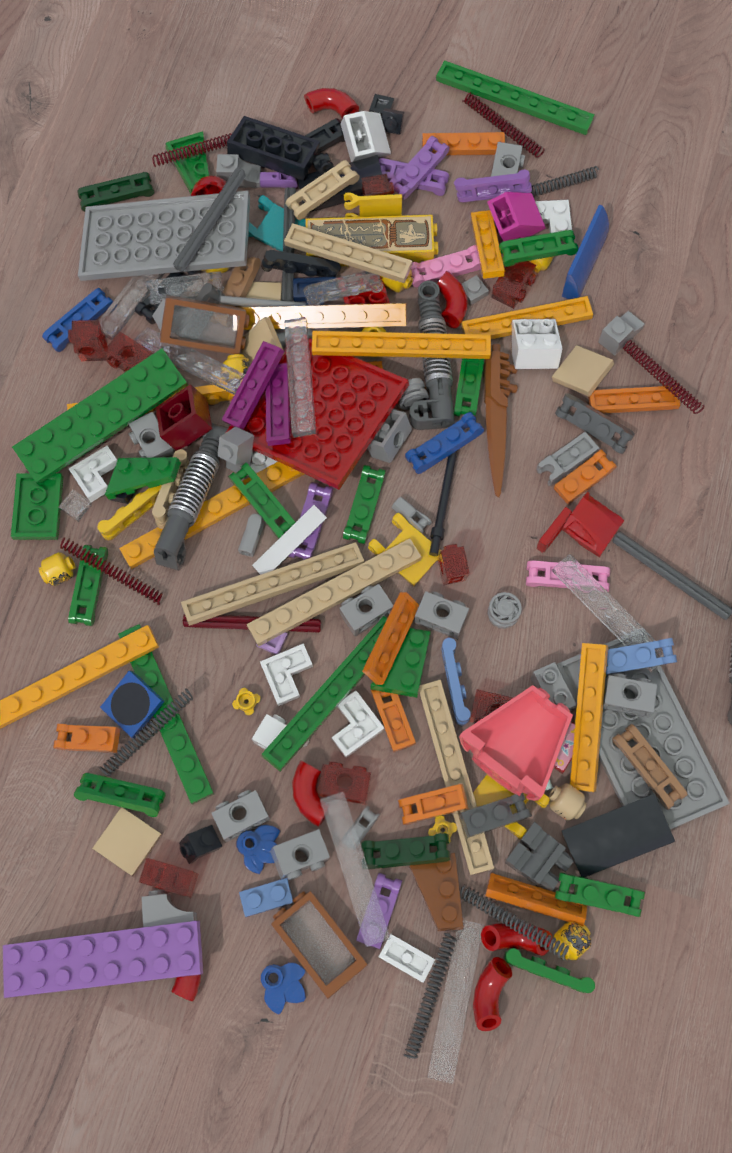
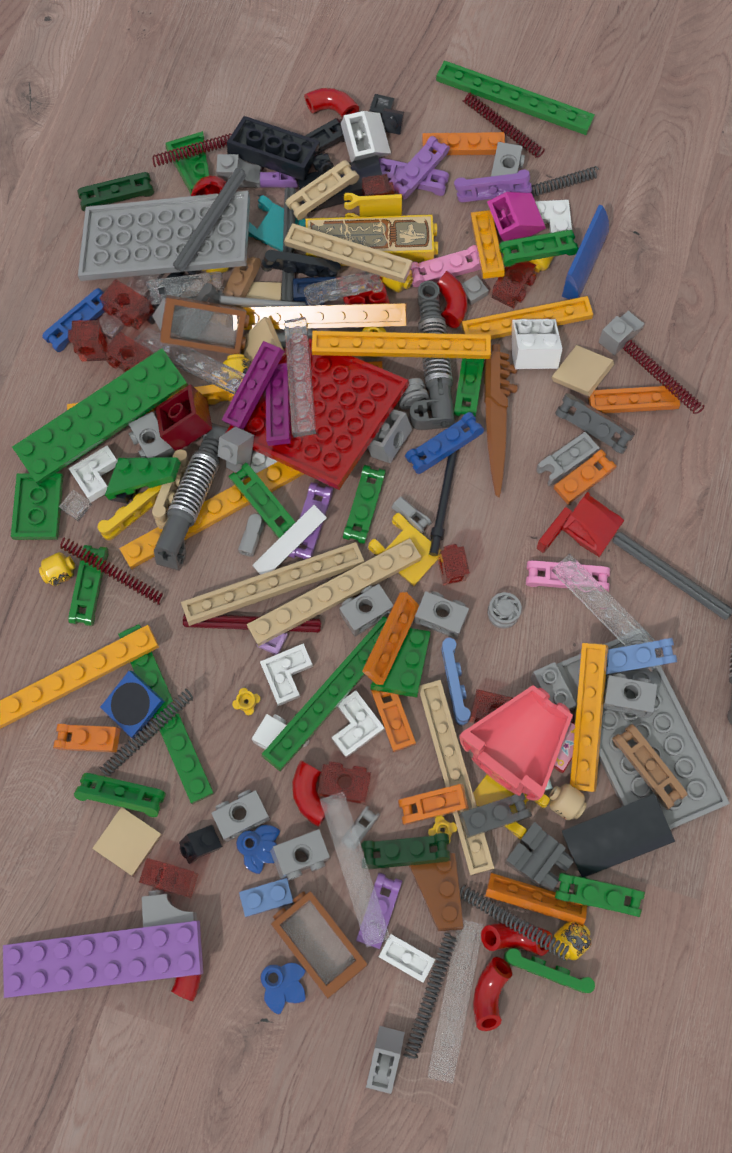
(119, 295): none -> clear red brick
(385, 1059): none -> light grey arch

